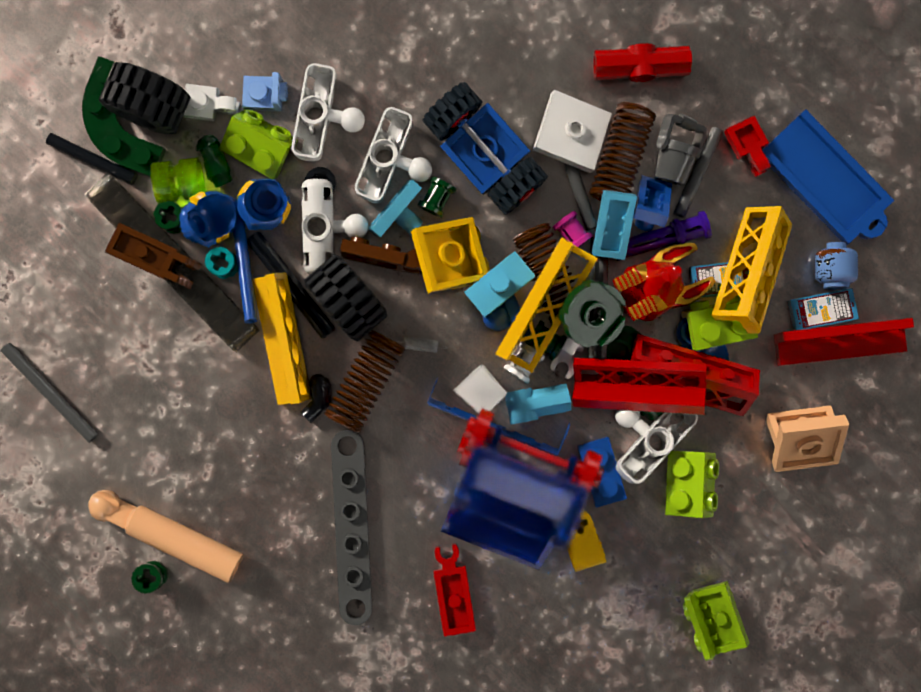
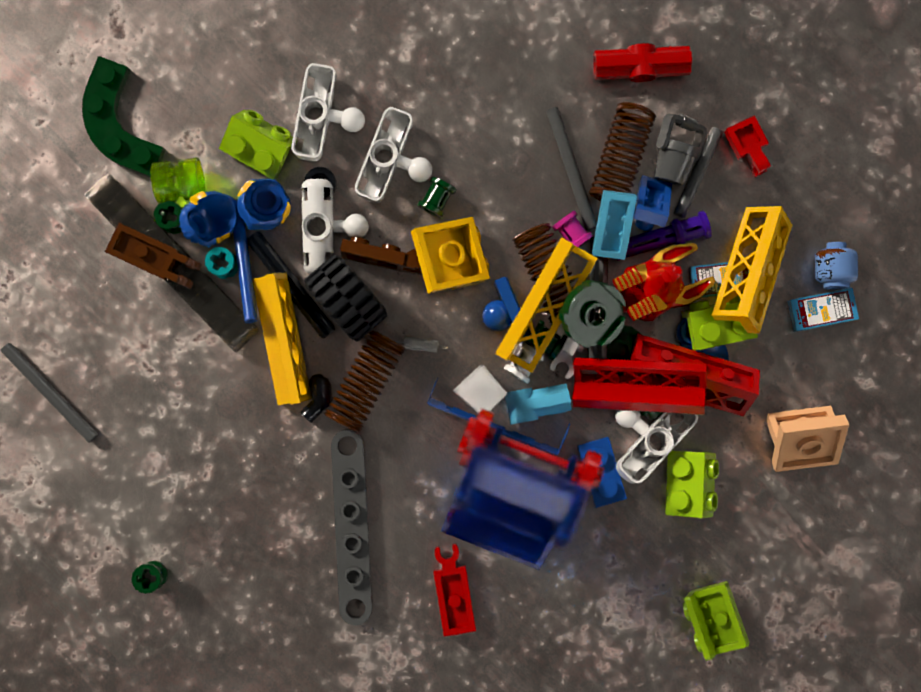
(91, 158): black bar -> none
(144, 98): black tyre -> none
(166, 535): light nougat piece -> none
(206, 102): white plate -> none
(214, 160): dark green arm -> none
(264, 92): light blue bracket -> none
(398, 211): medium azure tile -> none
(484, 147): plate -> none
(499, 284): medium azure tile -> none
(572, 131): white plate -> none
(585, 547): yellow piece -> none
(828, 179): blue piece -> none
(842, 342): red fence -> none

